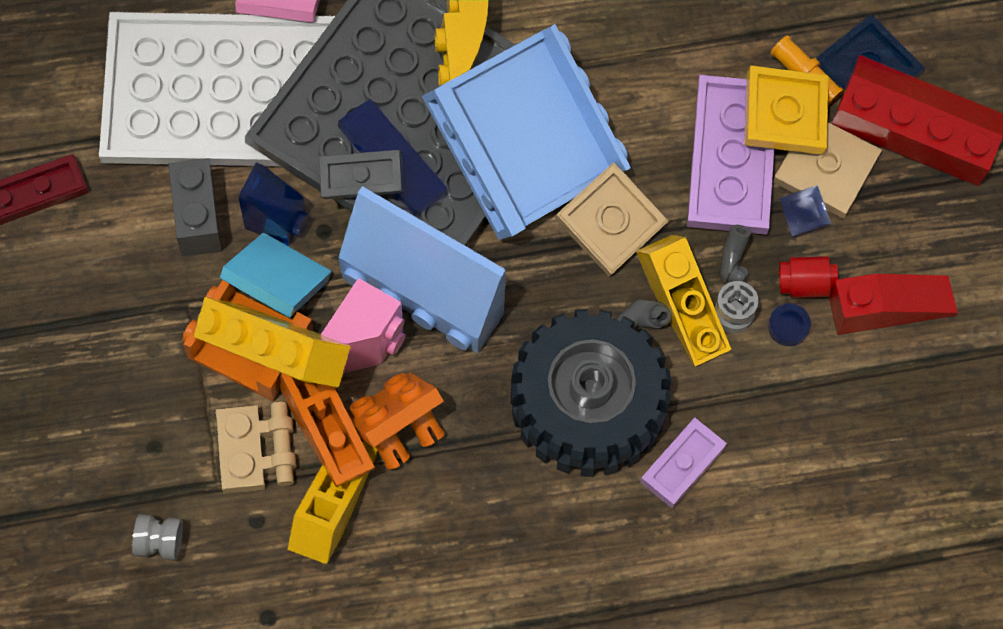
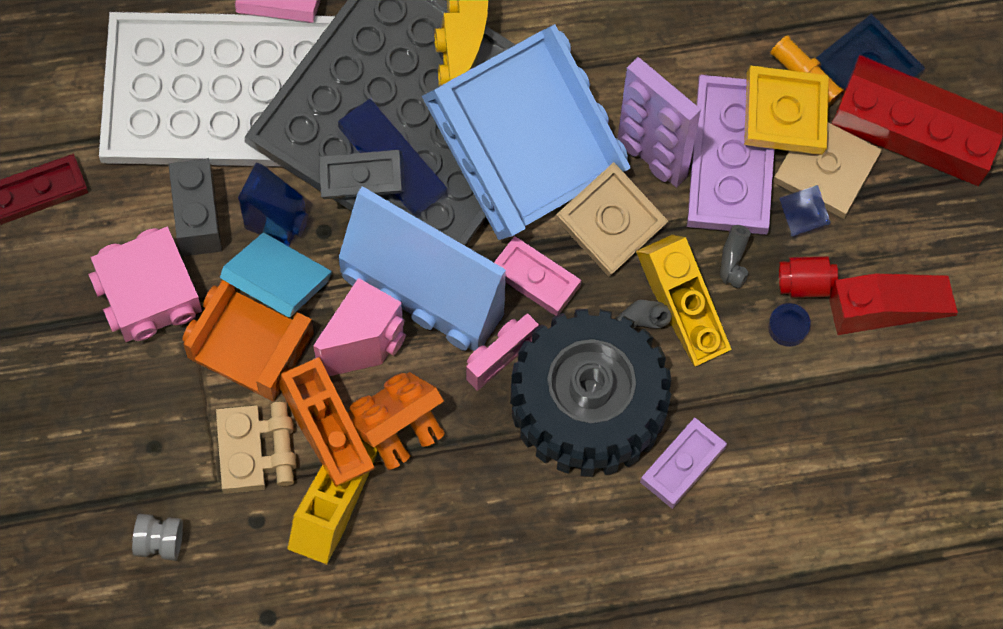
(144, 285): none -> bright pink brick
(272, 342): yellow brick -> none
(488, 362): none -> bright pink plate
(537, 276): none -> bright pink plate
(657, 123): none -> lavender plate
(734, 315): light grey wheel -> none

